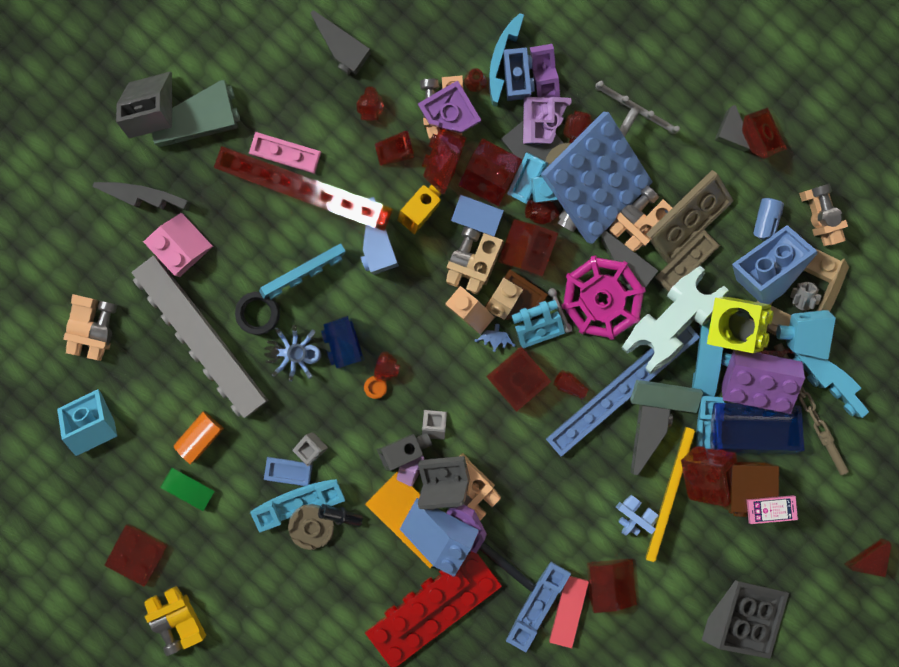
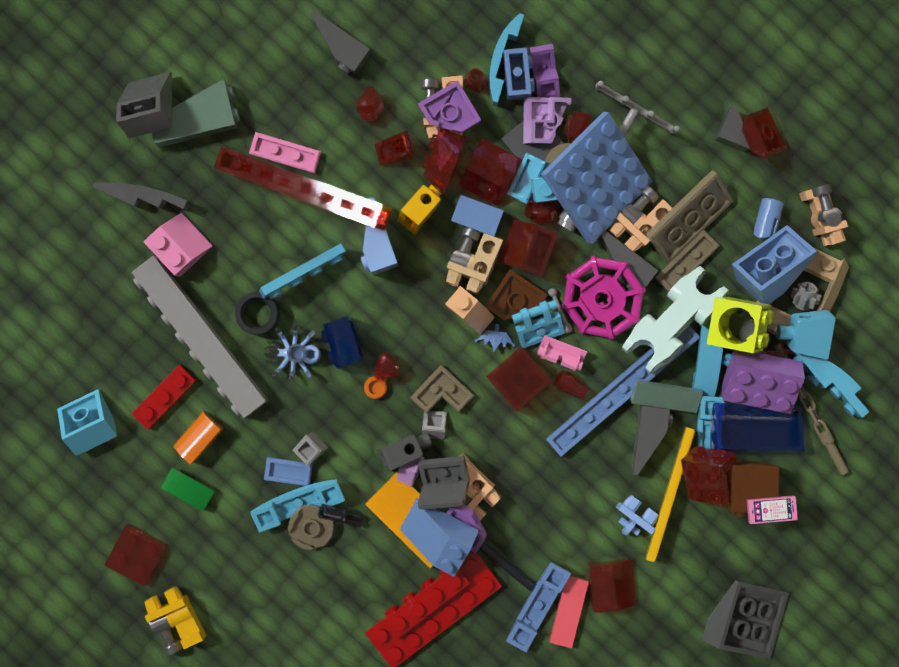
(83, 330): light nougat hips -> none
(164, 397): none -> red plate
(441, 385): none -> dark tan tile
(504, 299): tan bracket -> none
(556, 350): none -> bright pink hinge
(872, 560): clear red slope -> none

